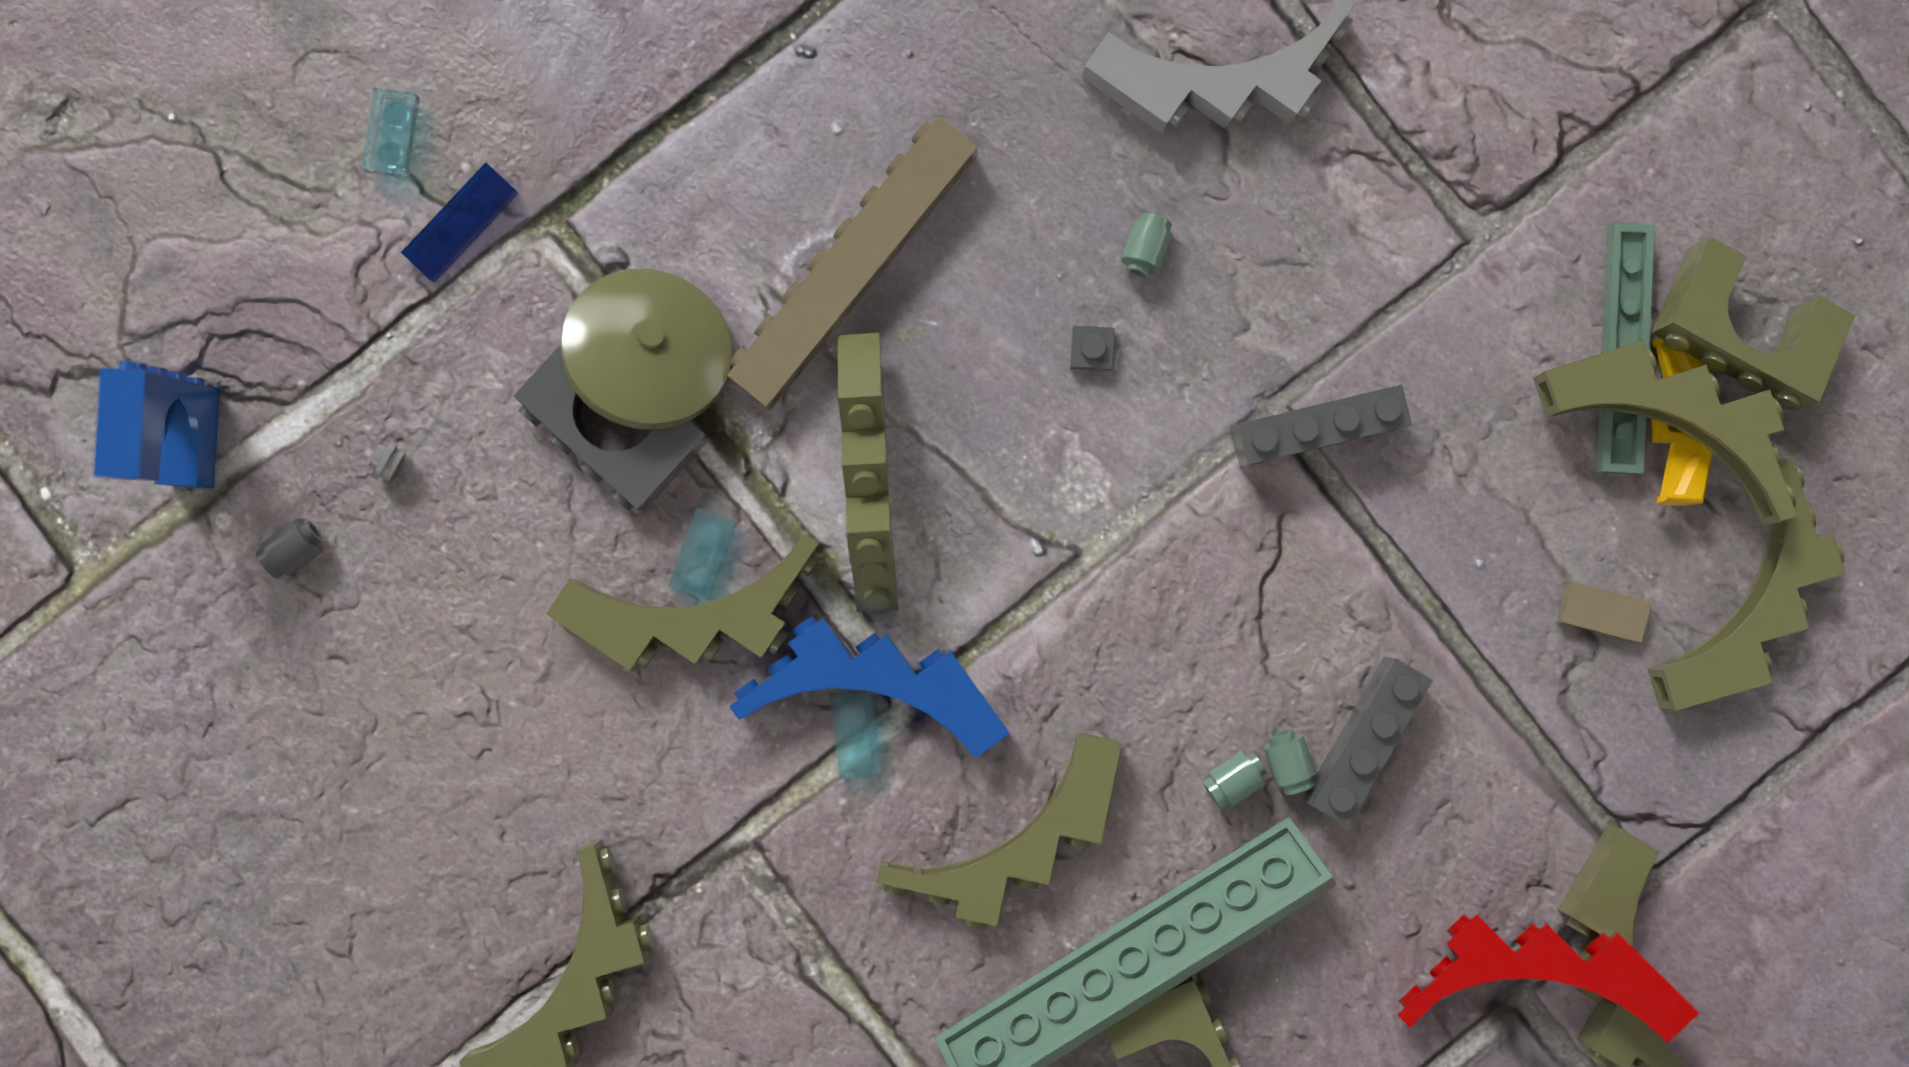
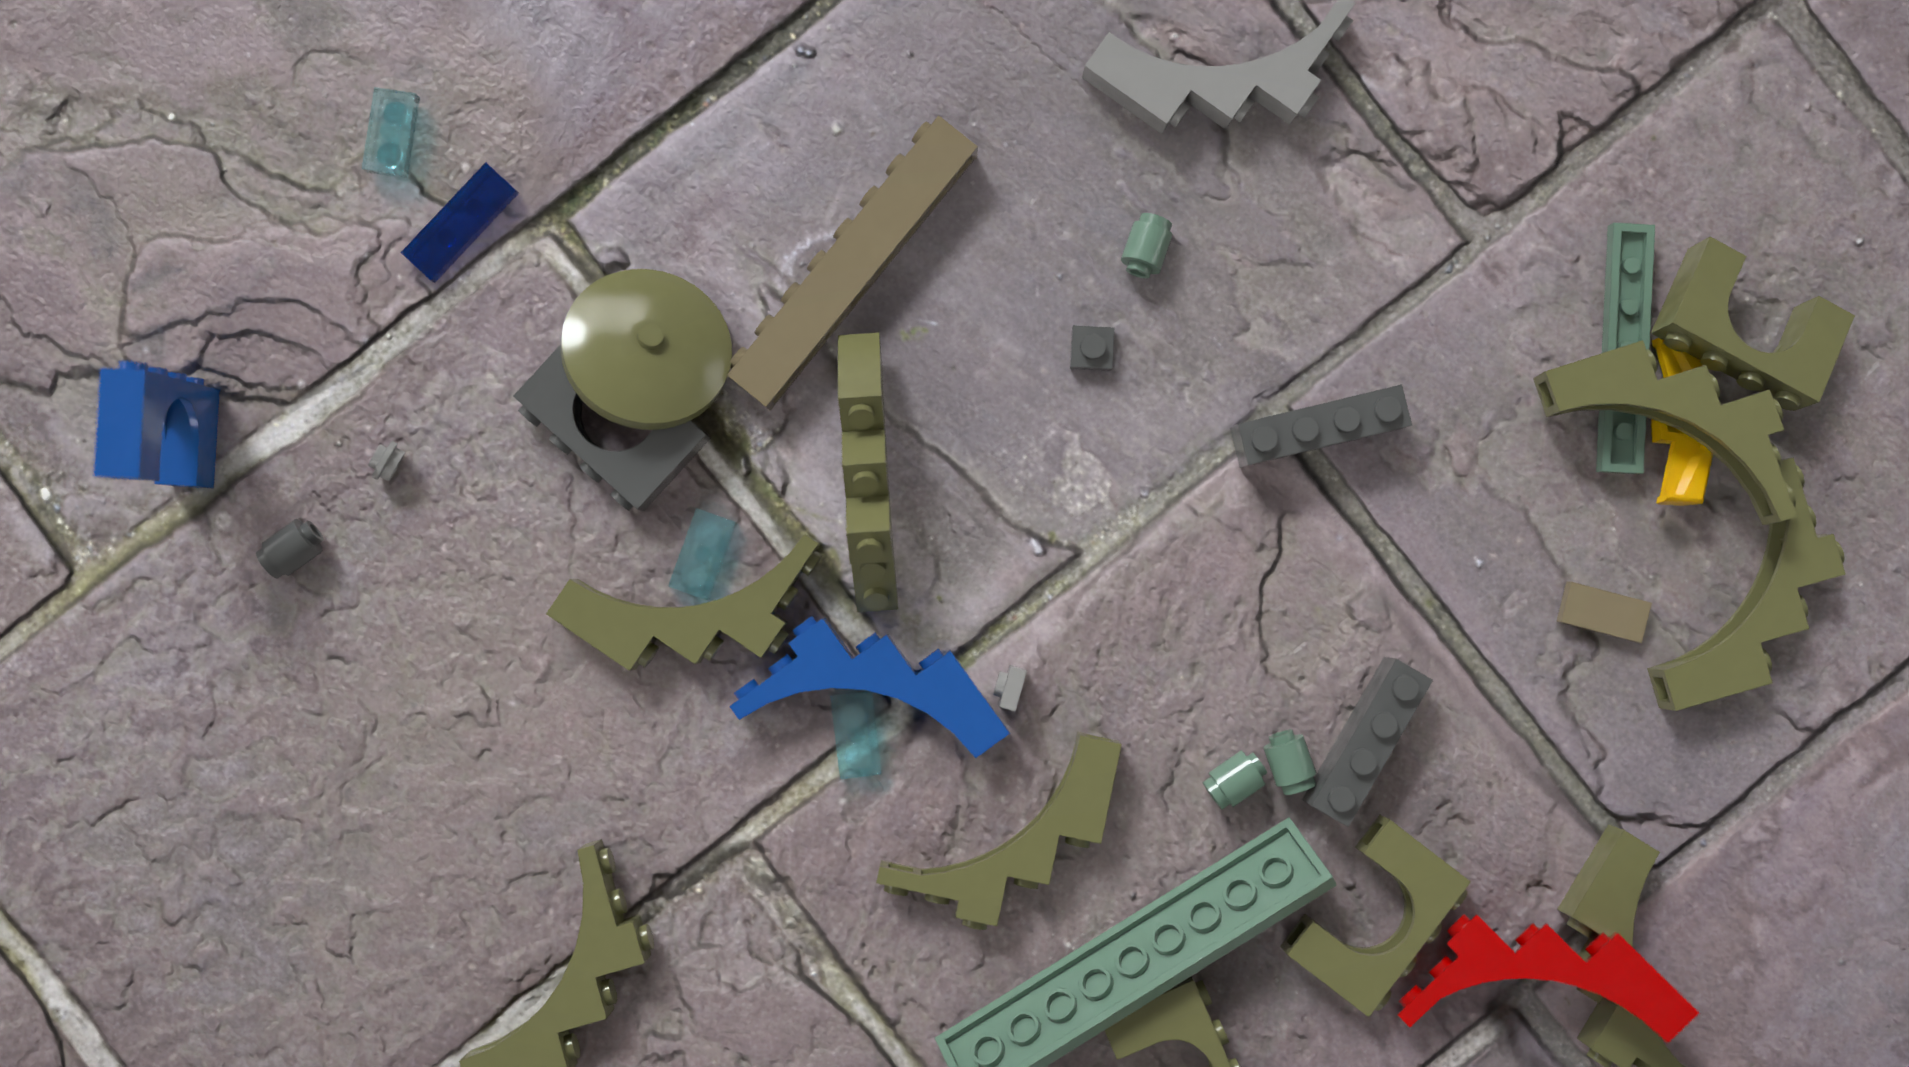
(1009, 687): none -> light grey plate
(1368, 973): none -> olive arch

